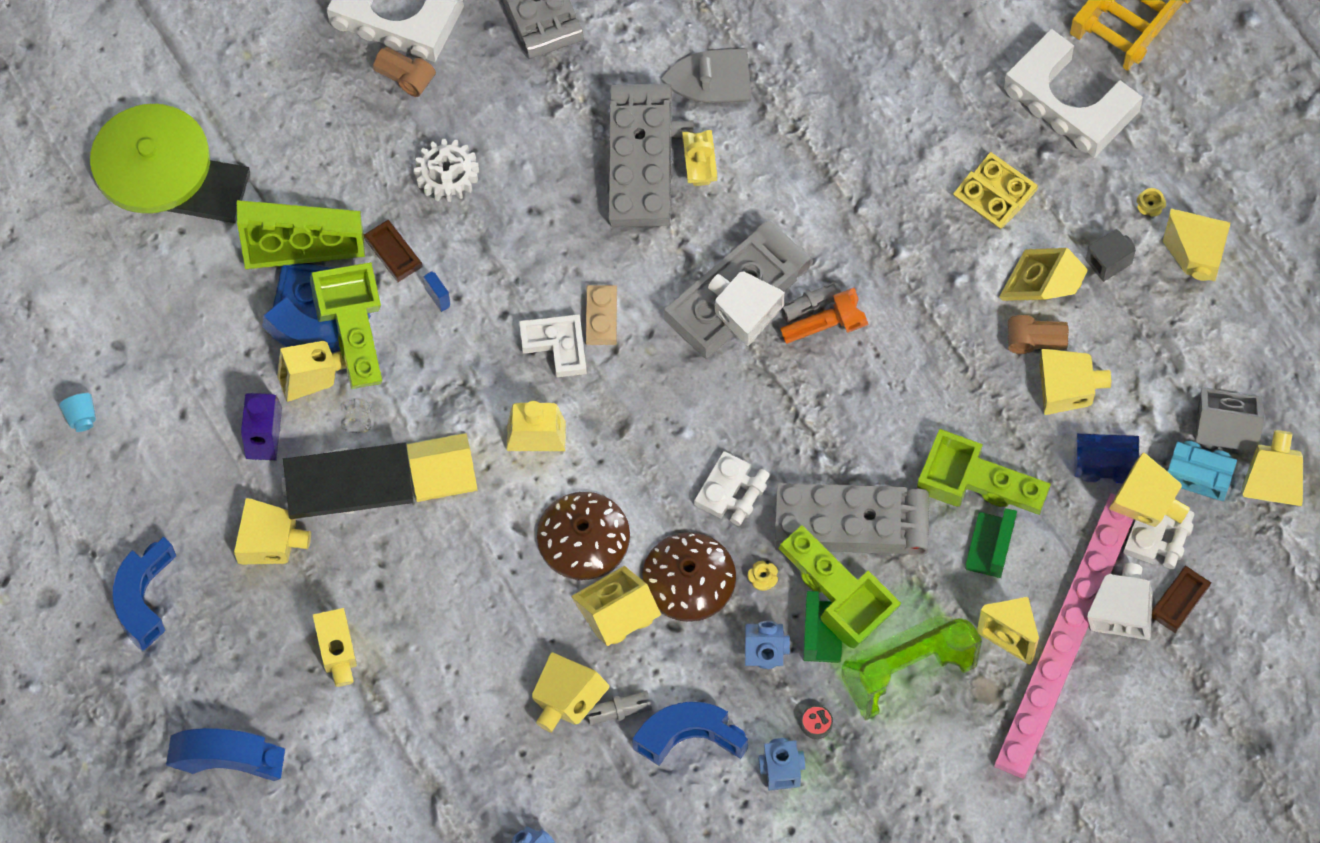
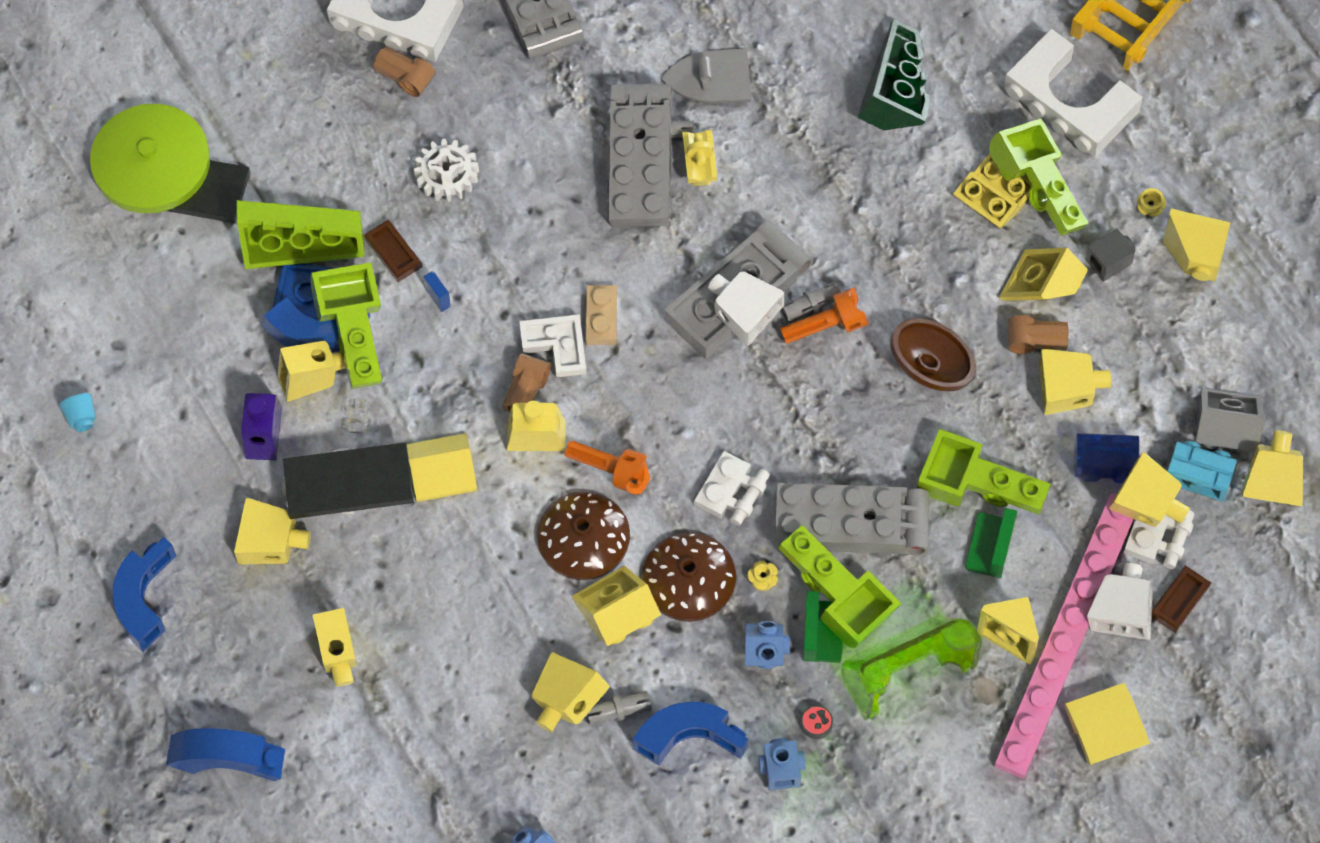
(527, 379): none -> medium nougat piece
(627, 467): none -> orange piece
(897, 85): none -> dark green wedge
(932, 355): none -> reddish brown dish
(1033, 152): none -> lime plate
(1106, 723): none -> light yellow slope

